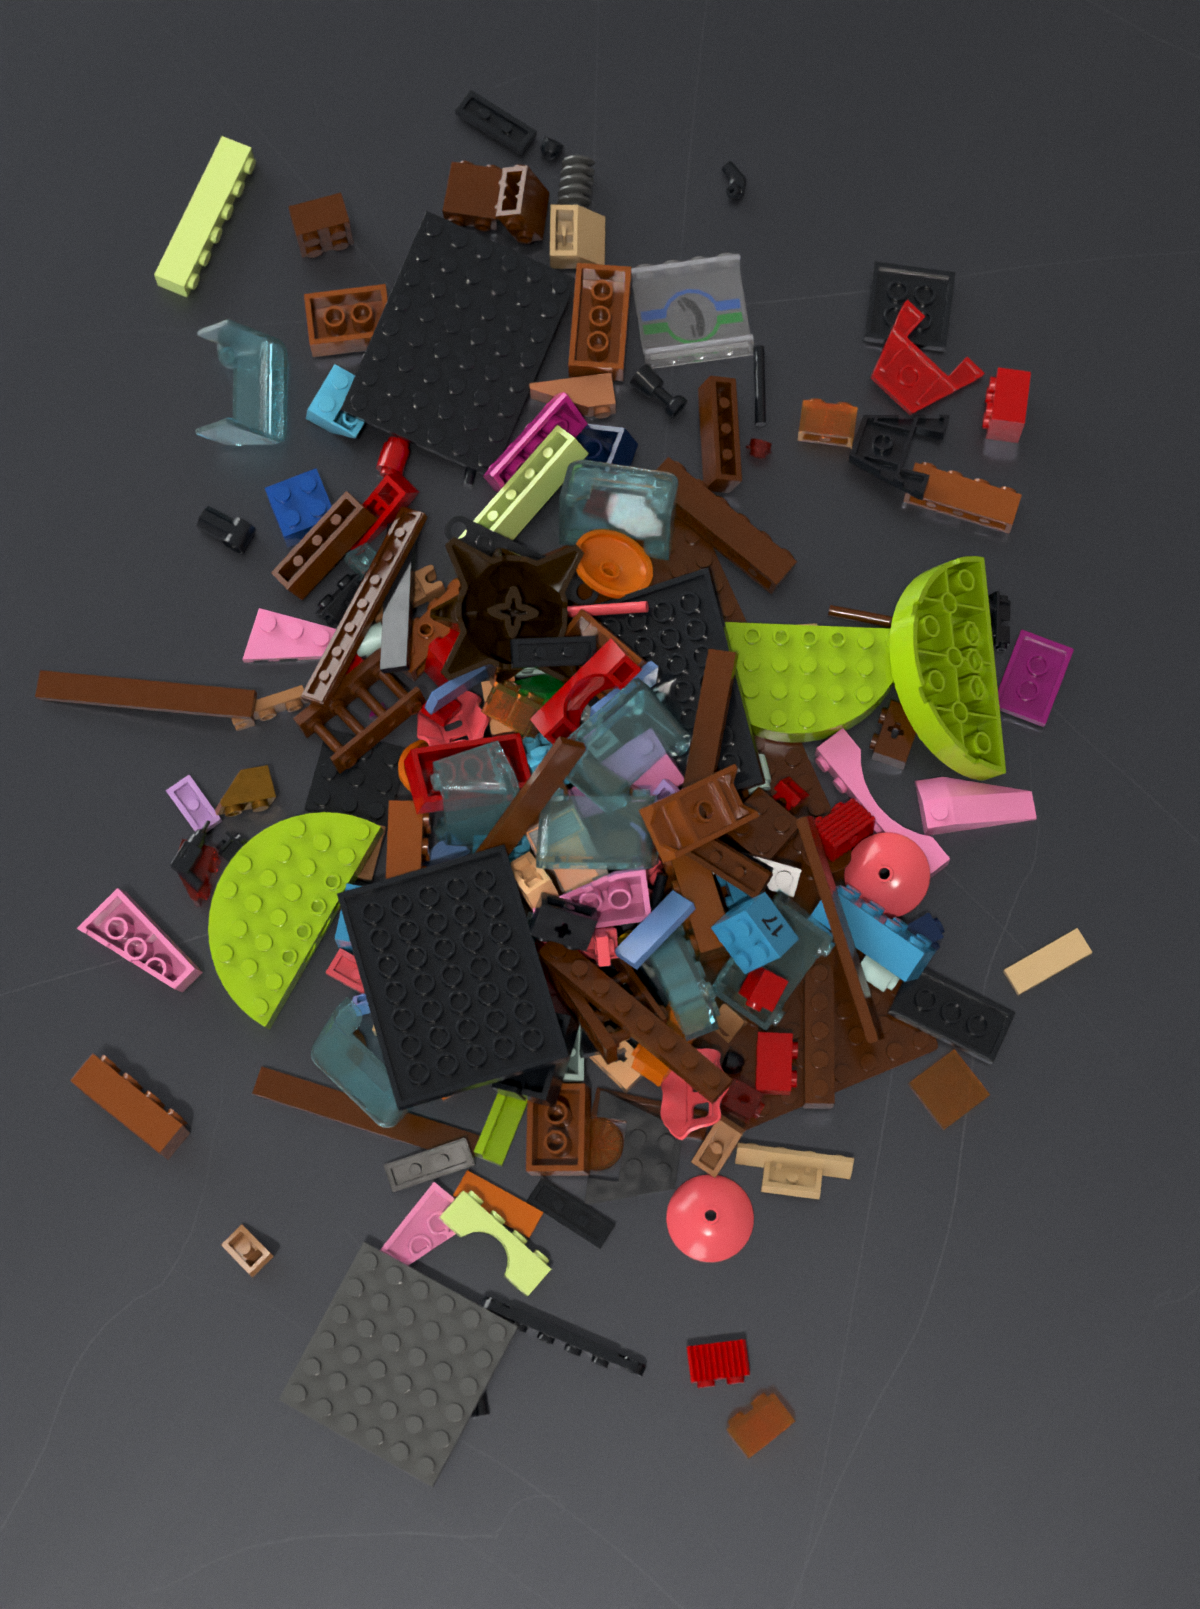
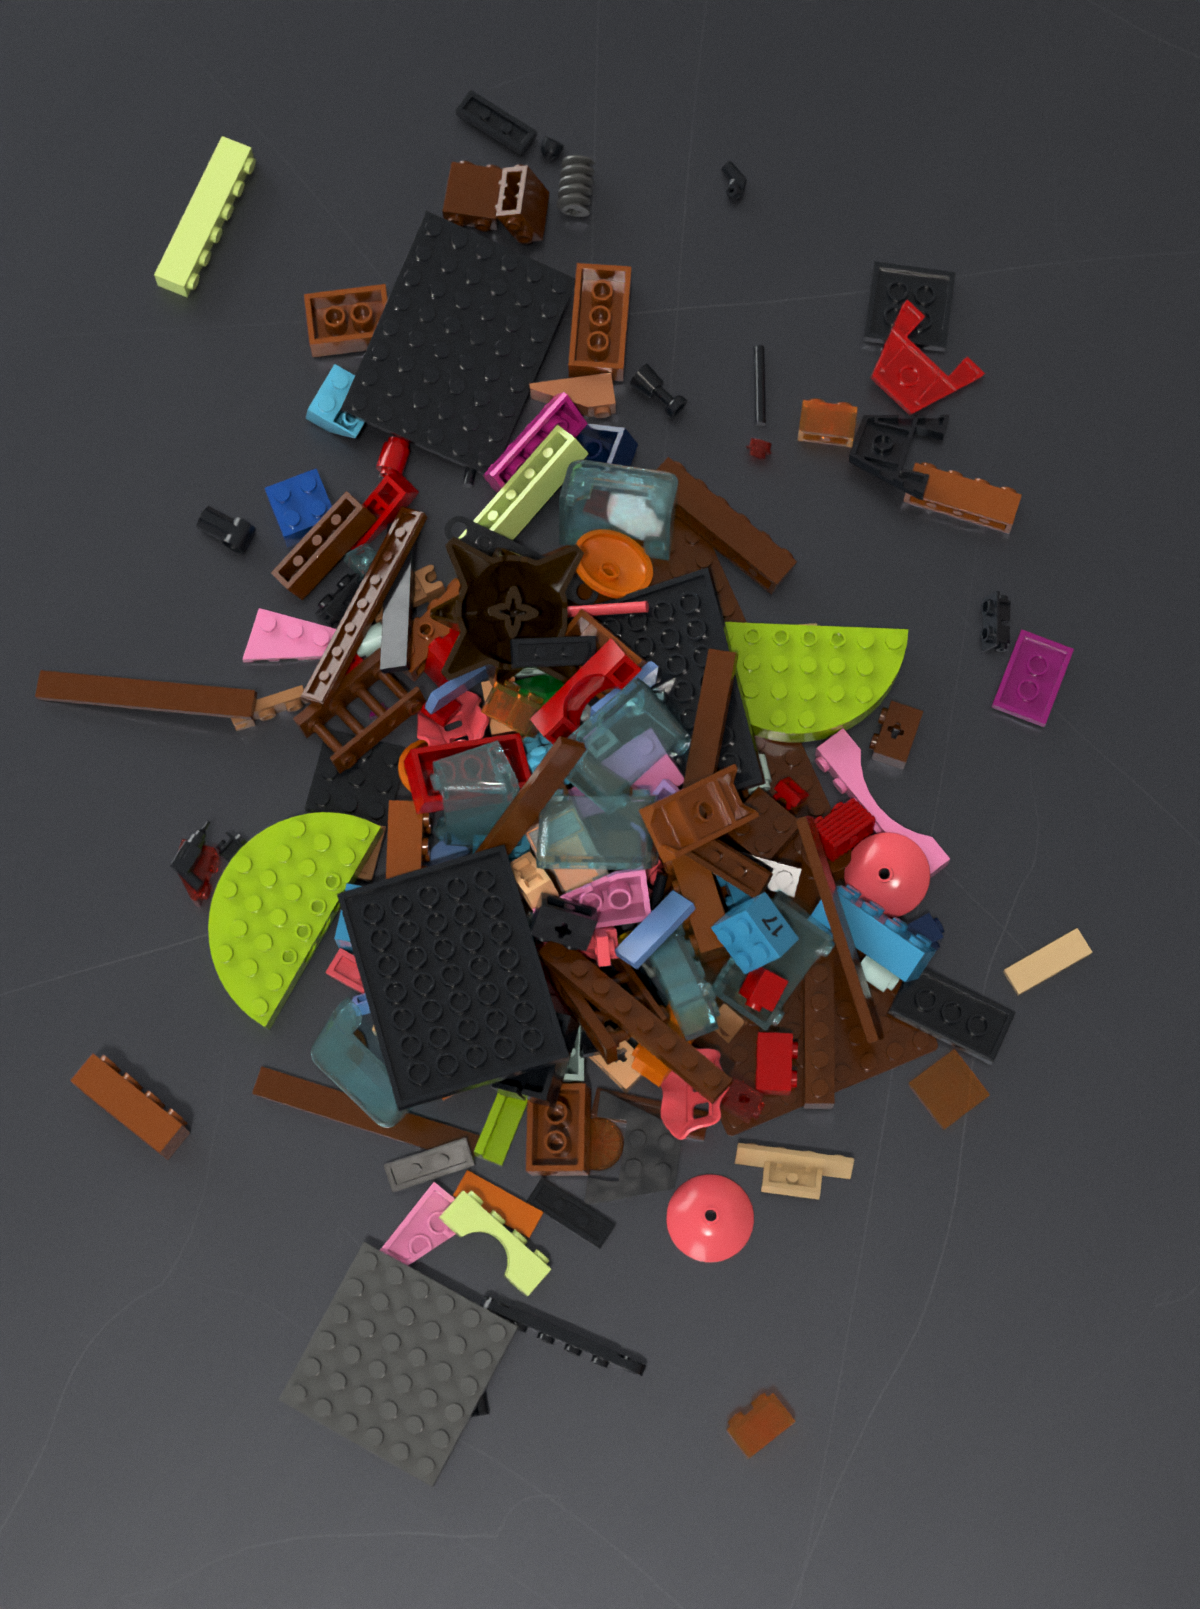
(136, 937): bright pink wedge -> none
(193, 804): lavender plate -> none
(247, 1250): medium nougat slope -> none
(249, 790): pearl gold slope -> none
(258, 385): clear light blue windscreen -> none
(321, 225): reddish brown brick -> none
(576, 237): tan slope -> none
(691, 311): clear panel -> none
(718, 1146): medium nougat slope -> none
(718, 1362): red brick -> none
(719, 434): reddish brown brick -> none
(733, 1062): black hinge -> none
(860, 616): reddish brown bar -> none
(947, 667): lime brick -> none
(963, 805): bright pink wedge -> none
(1006, 405): red brick -> none

